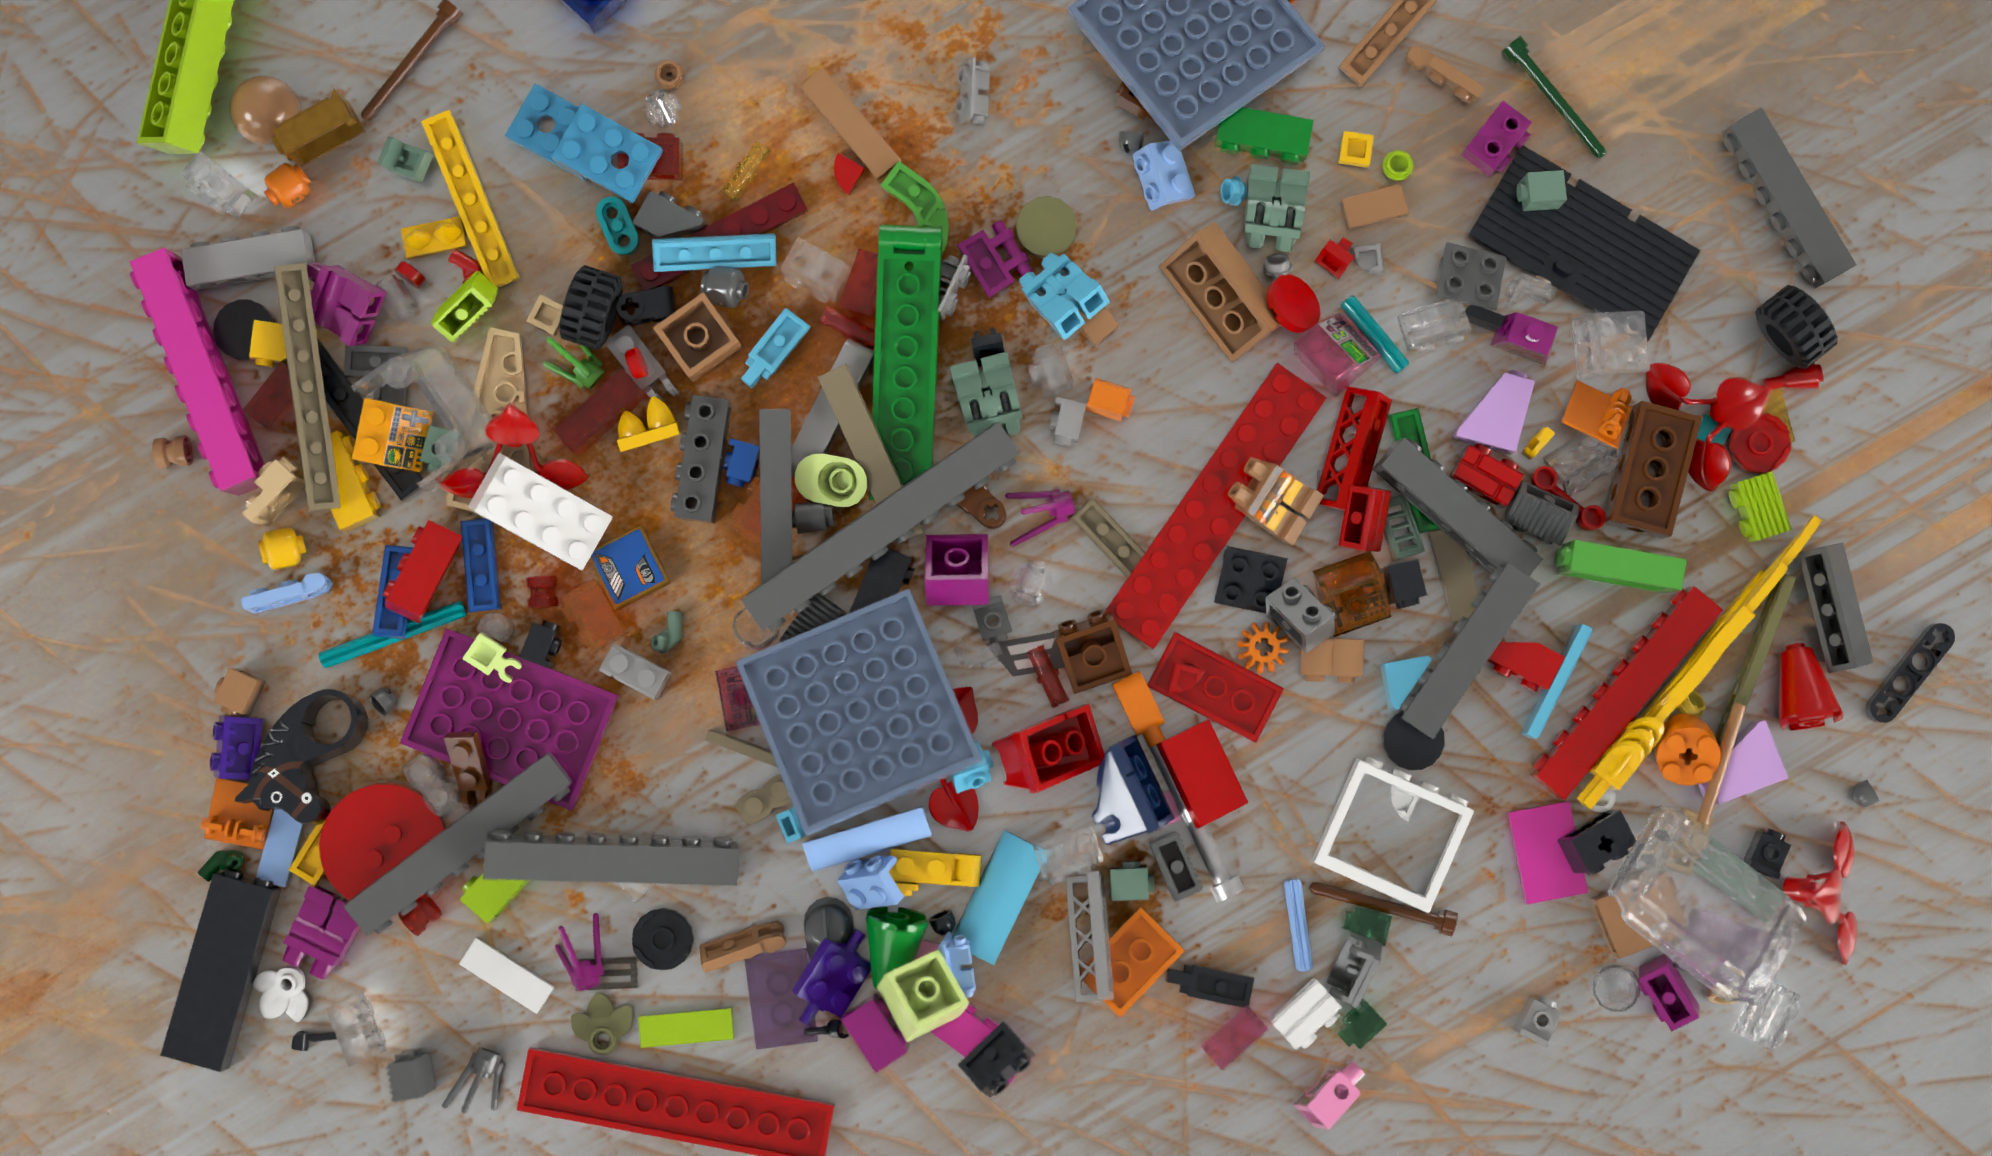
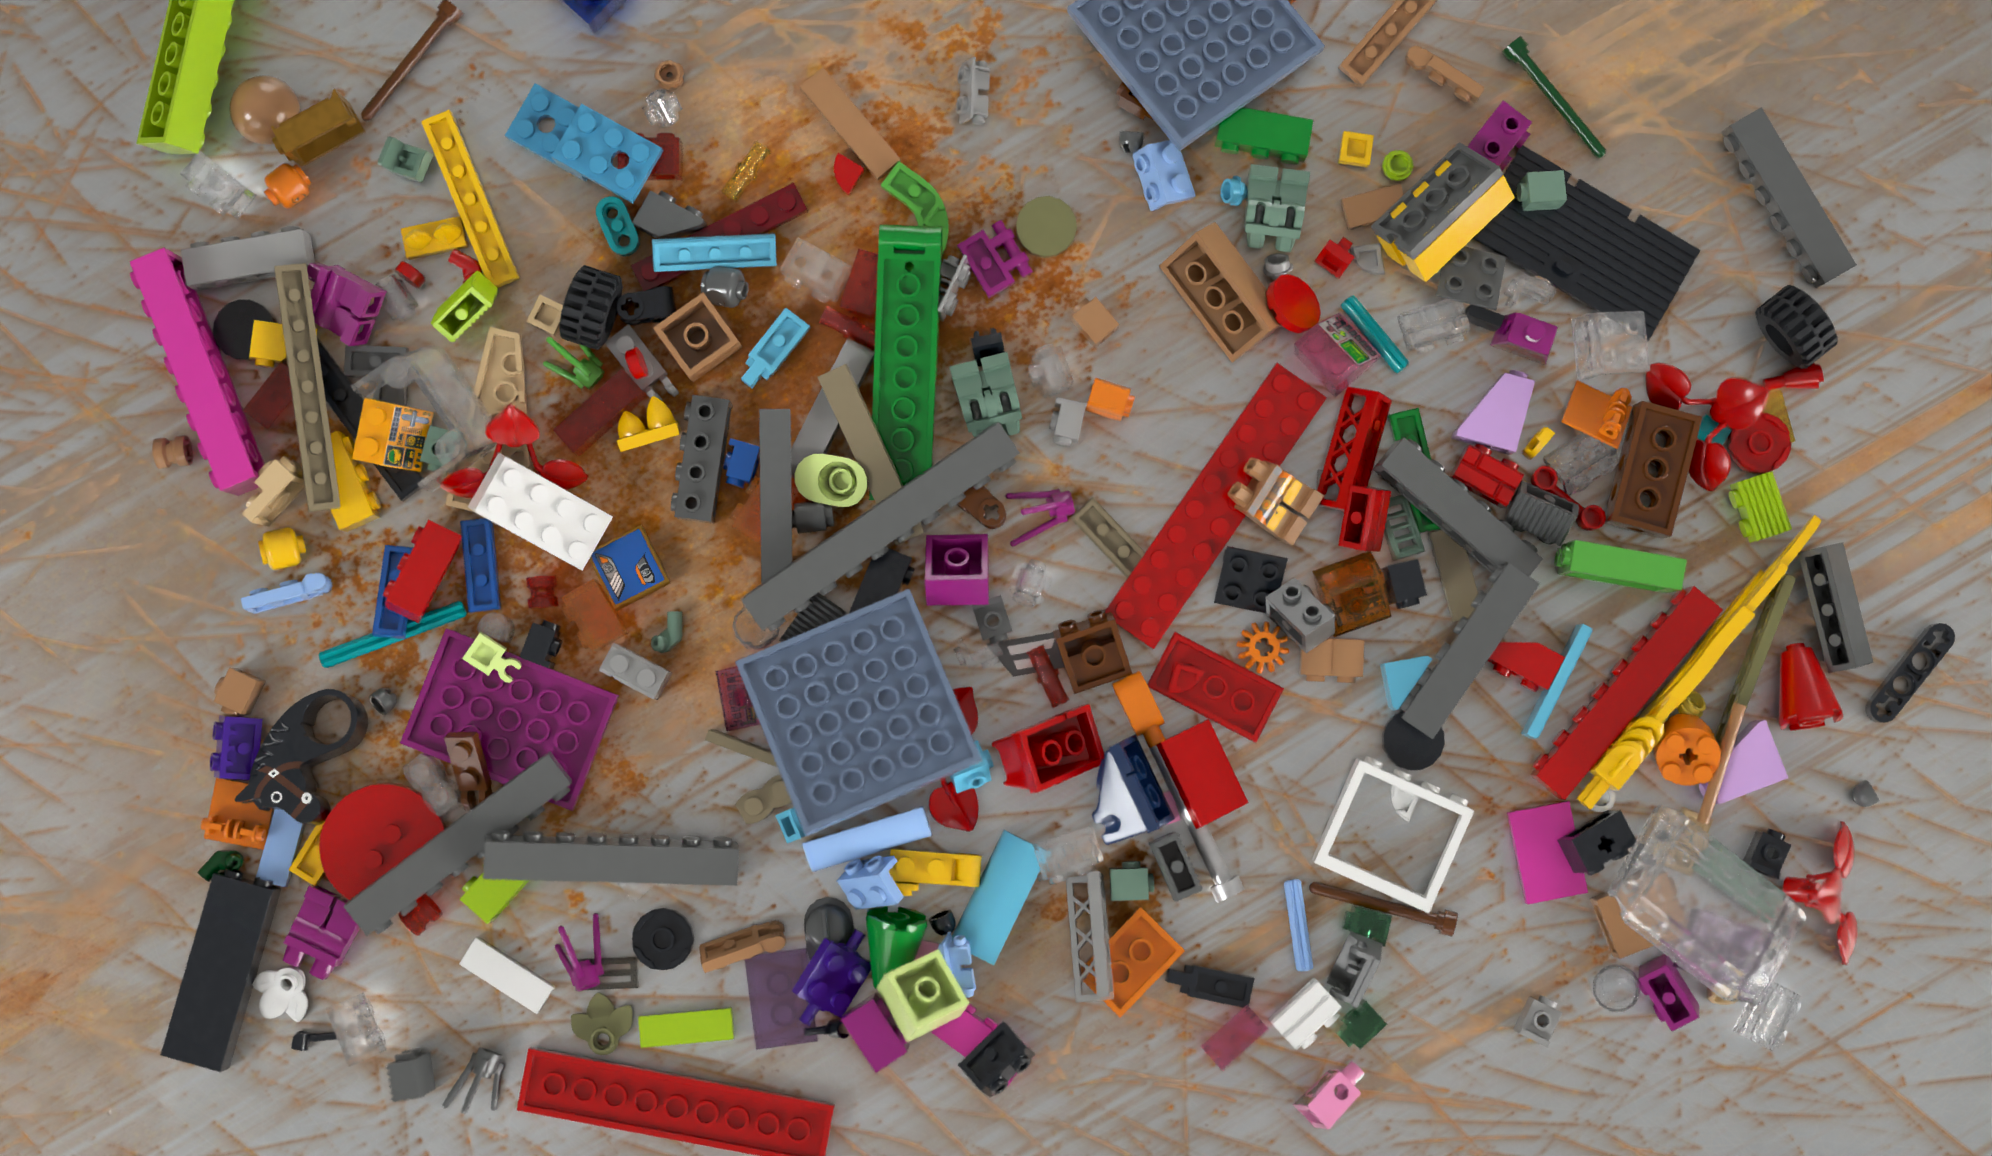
(1061, 292): medium azure hips -> none
(1443, 211): none -> dark grey piece

